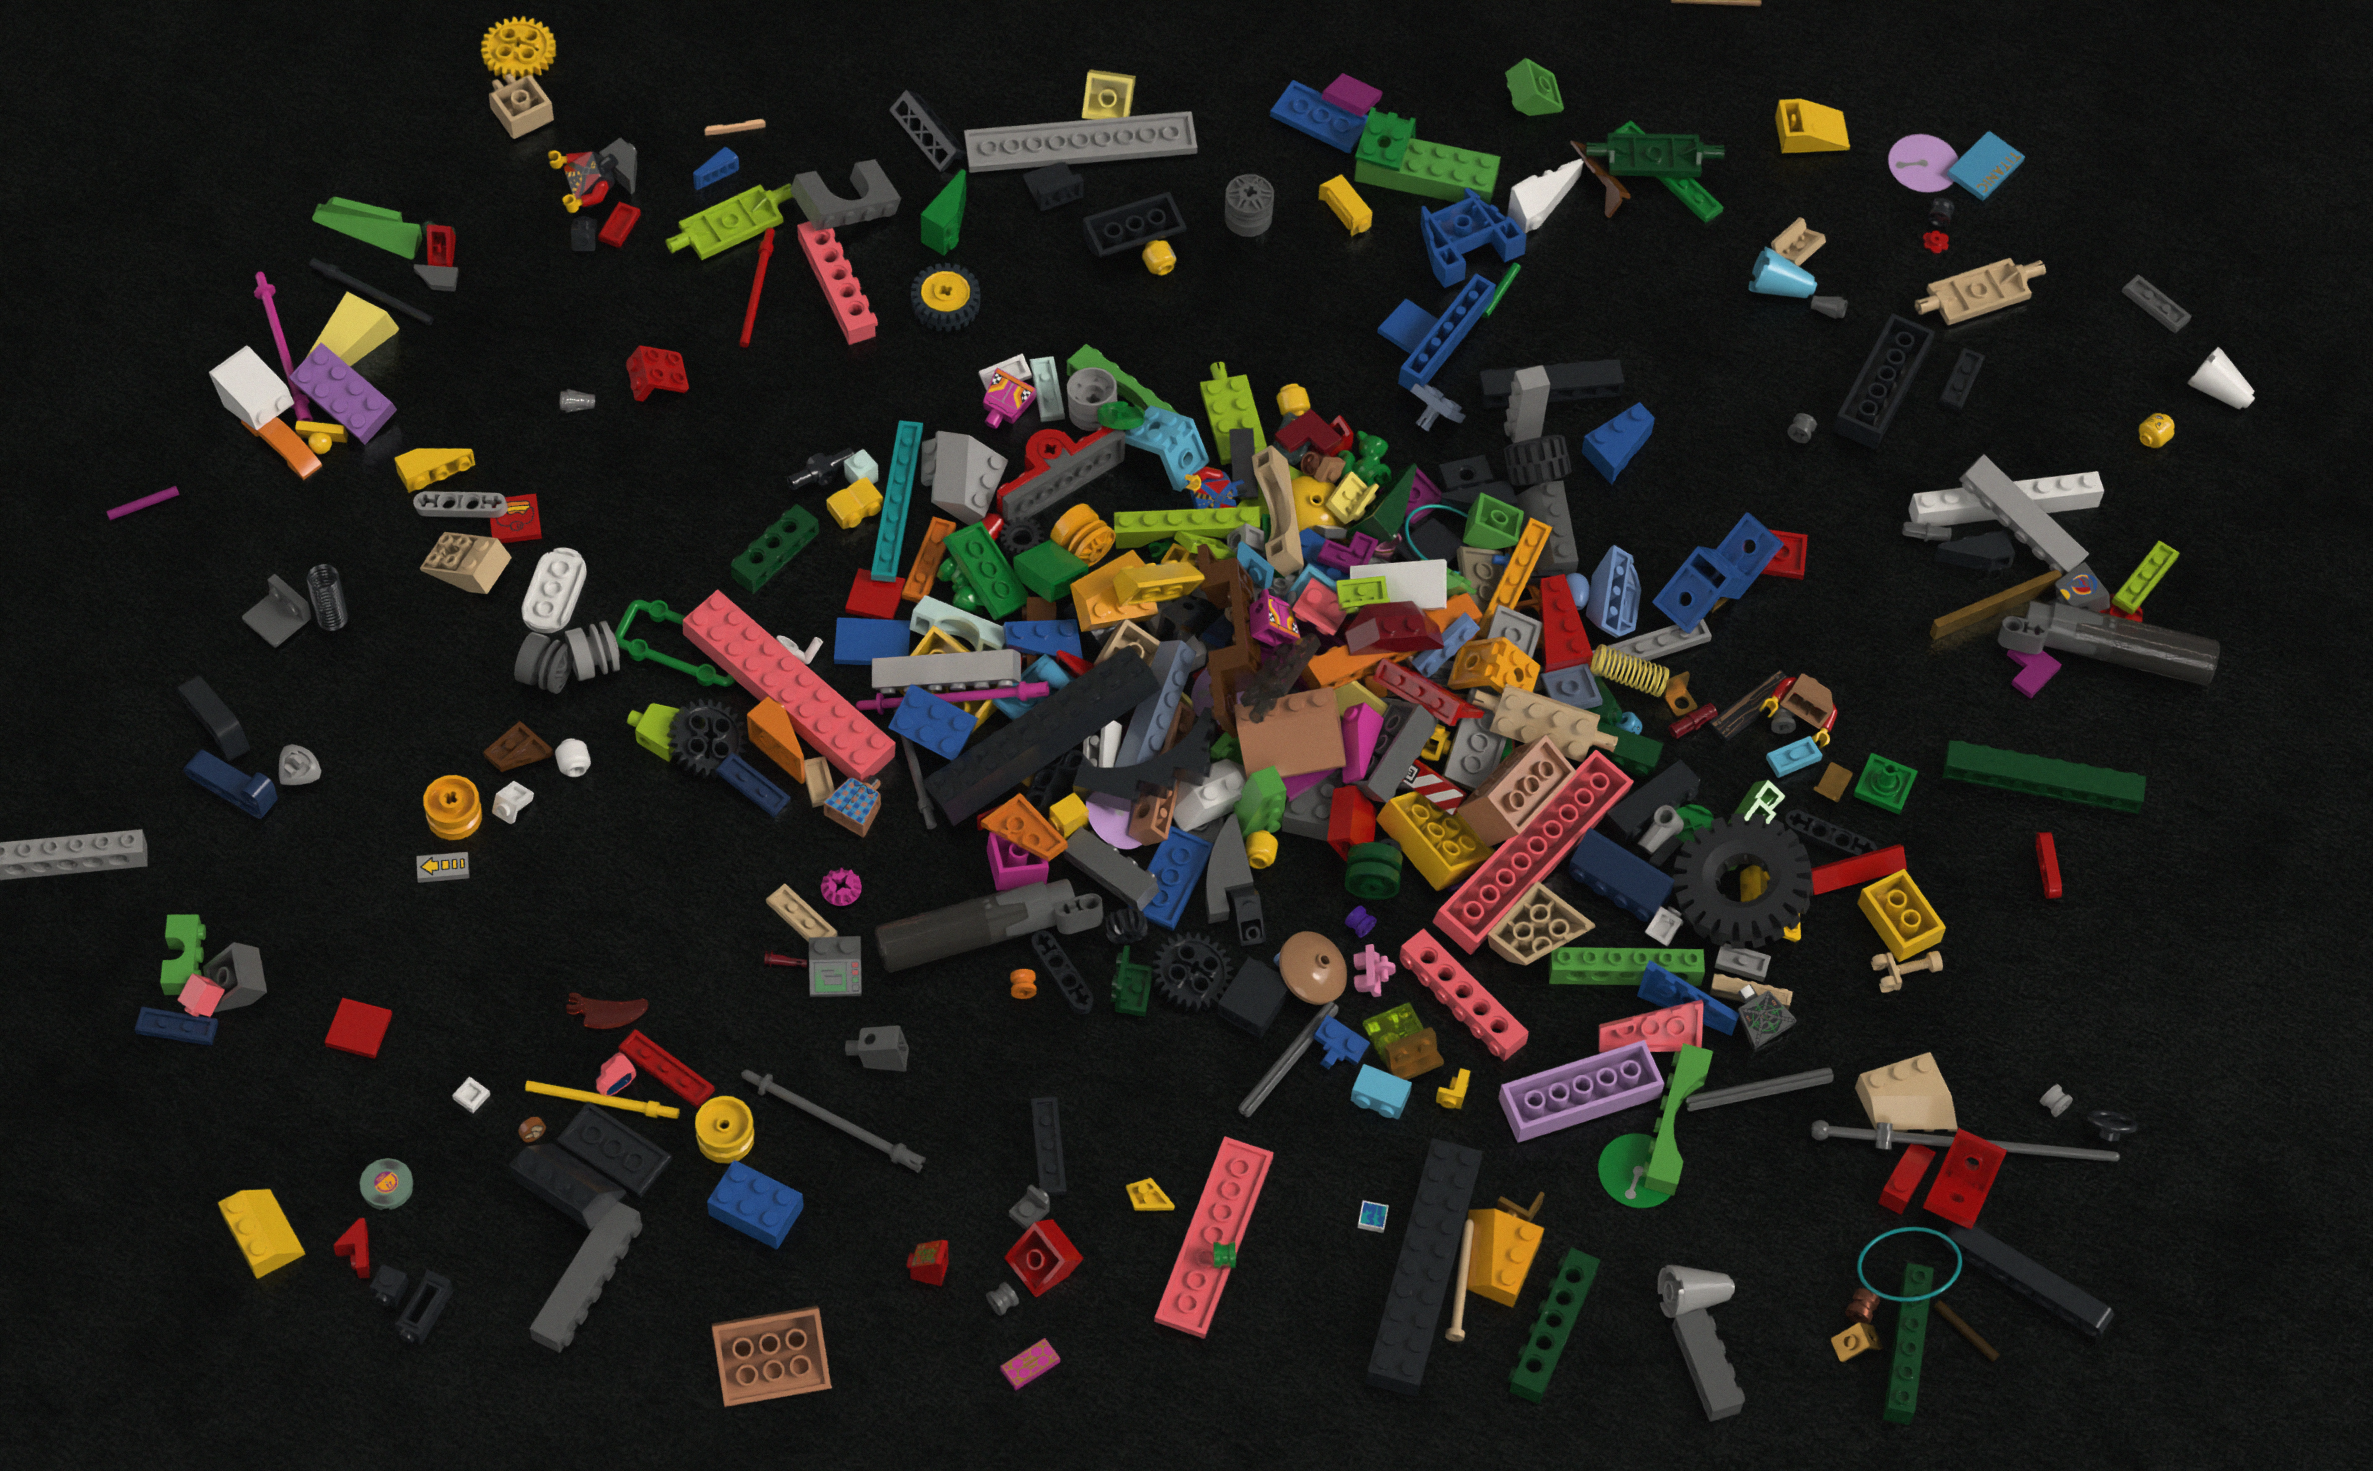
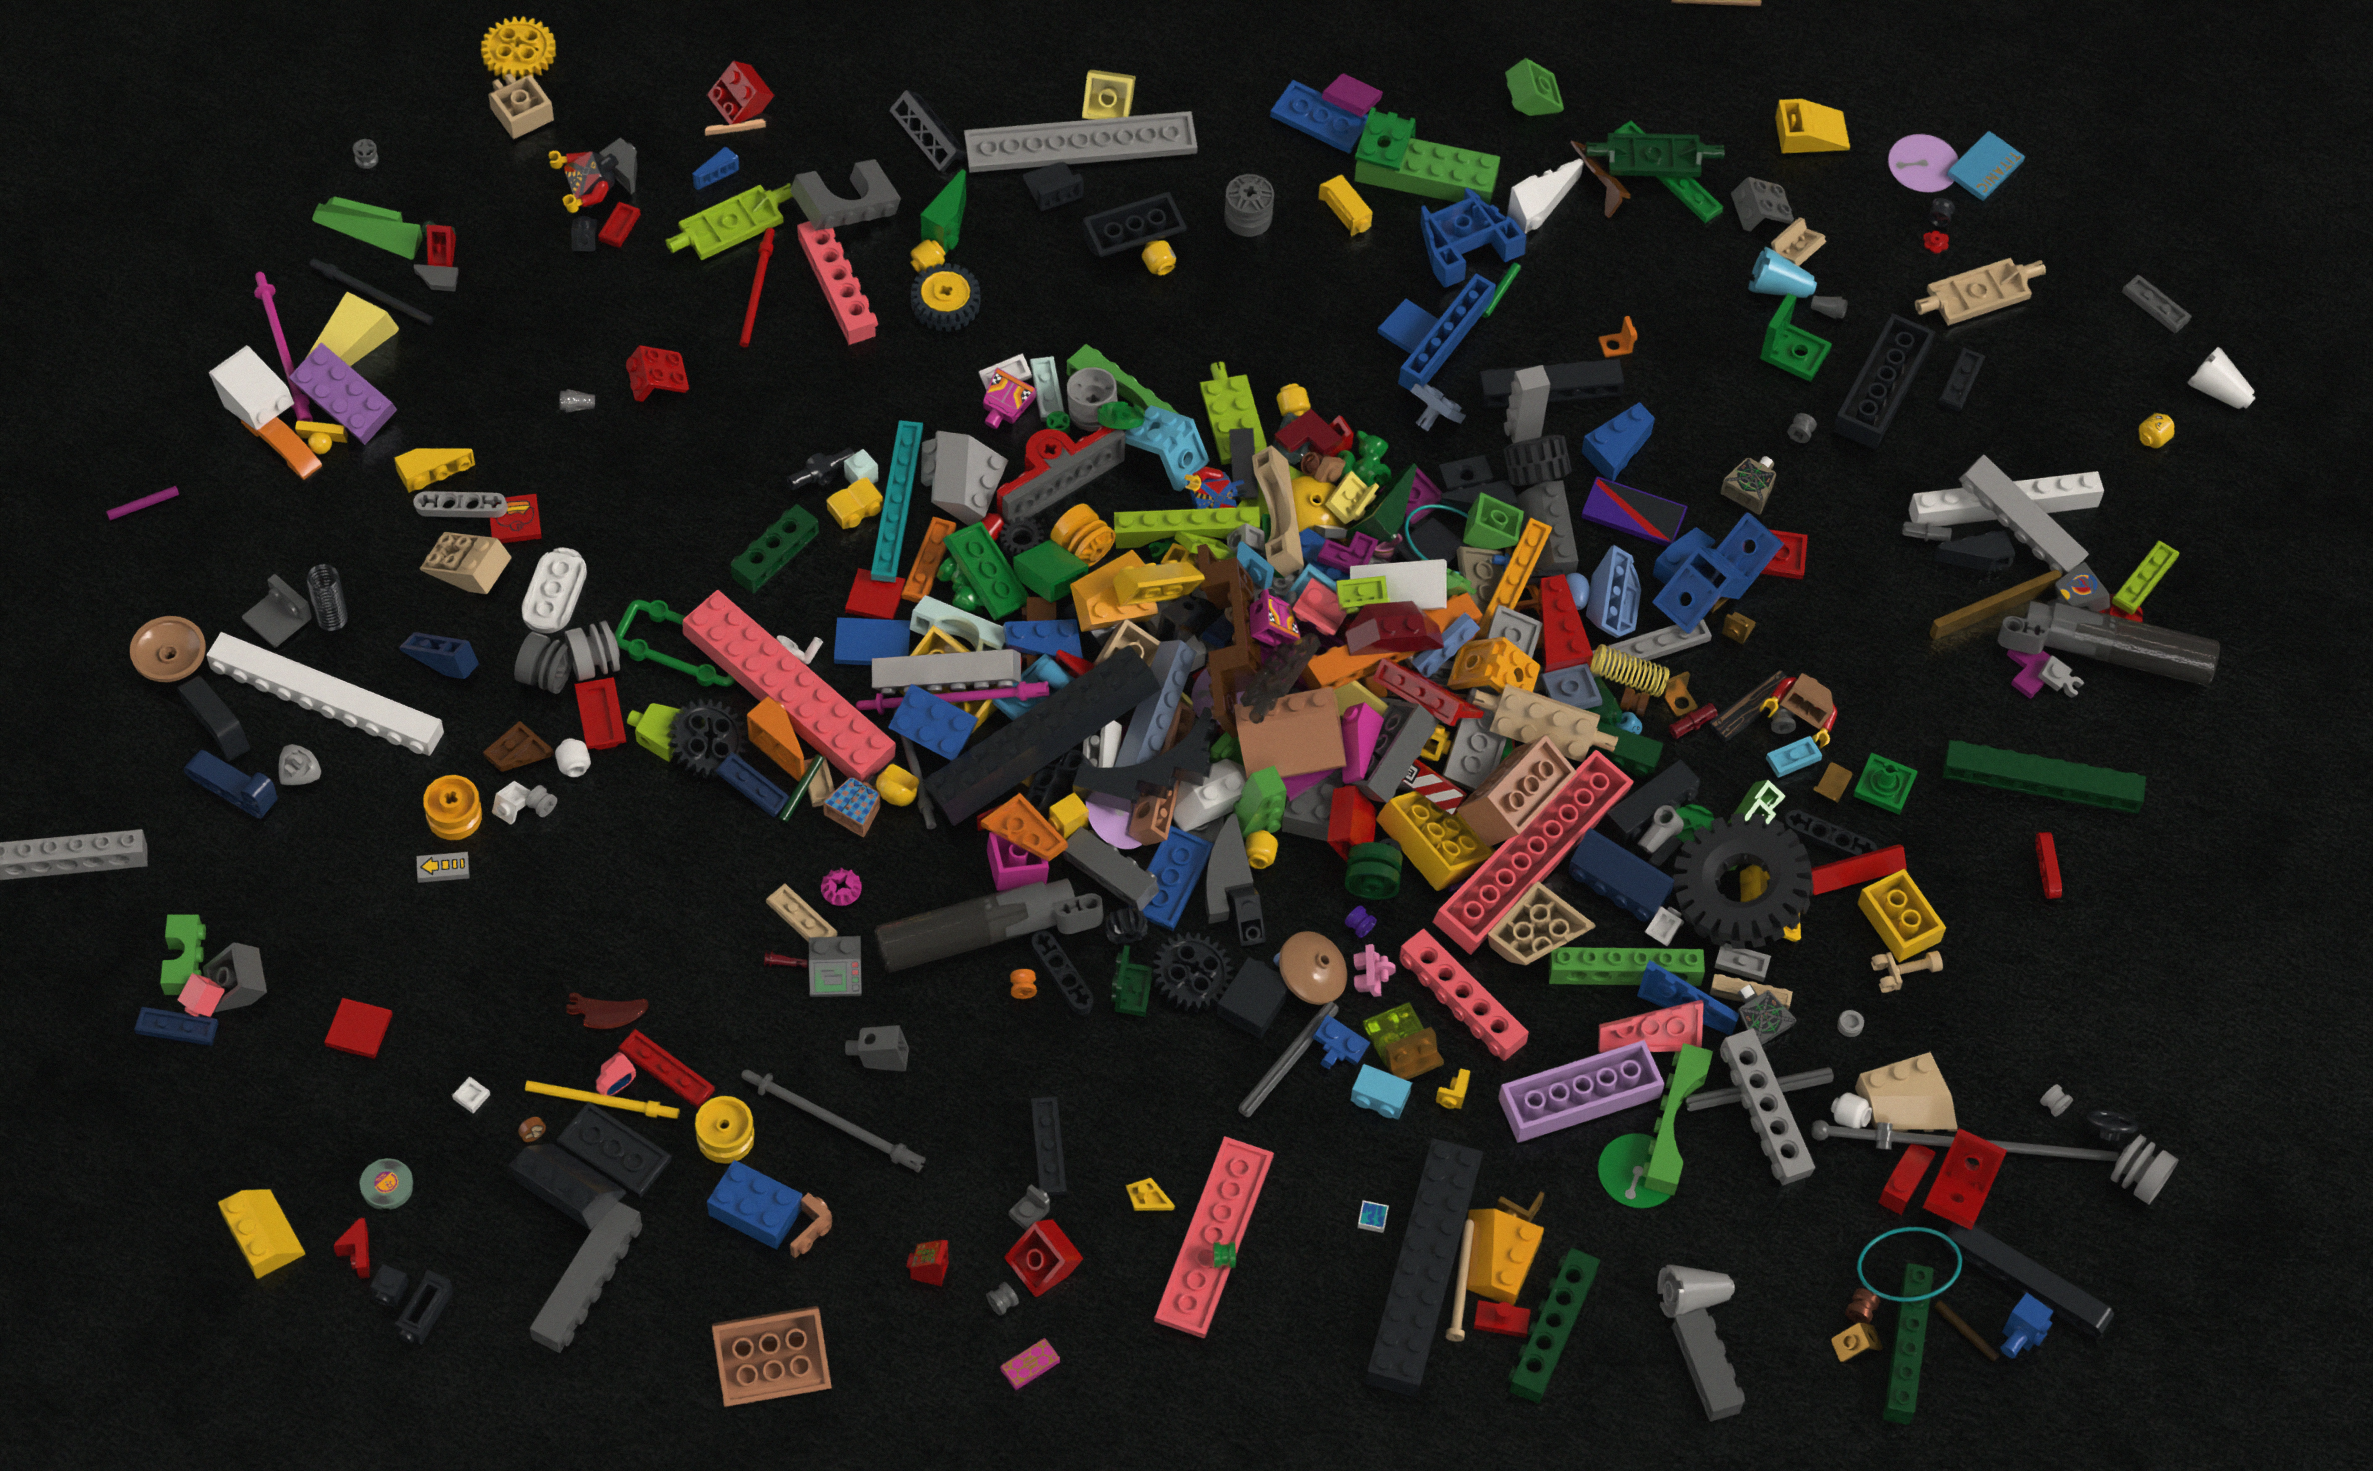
(167, 638): none -> medium nougat dish
(325, 694): none -> white brick
(361, 149): none -> dark grey wheel
(443, 654): none -> dark blue slope
(541, 801): none -> light grey wheel
(600, 713): none -> red piece
(740, 93): none -> red slope
(801, 788): none -> dark green bar
(818, 1212): none -> nougat bracket
(897, 786): none -> yellow hair
(927, 255): none -> yellow head
(1059, 419): none -> green wheel
(1502, 1318): none -> red tile
(1625, 340): none -> orange bracket
(1634, 511): none -> tile
(1635, 702): none -> reddish brown wheel
(1678, 552): none -> blue slope
(1737, 627): none -> pearl gold bracket
(1748, 1046): none -> light grey brick
(1750, 483): none -> torso
(1760, 200): none -> dark grey bracket
(1785, 338): none -> green bracket
(1850, 1023): none -> light grey tile
(1851, 1111): none -> white head
(2026, 1326): none -> blue brick
(2057, 676): none -> light grey plate
(2144, 1169): none -> light grey wheel

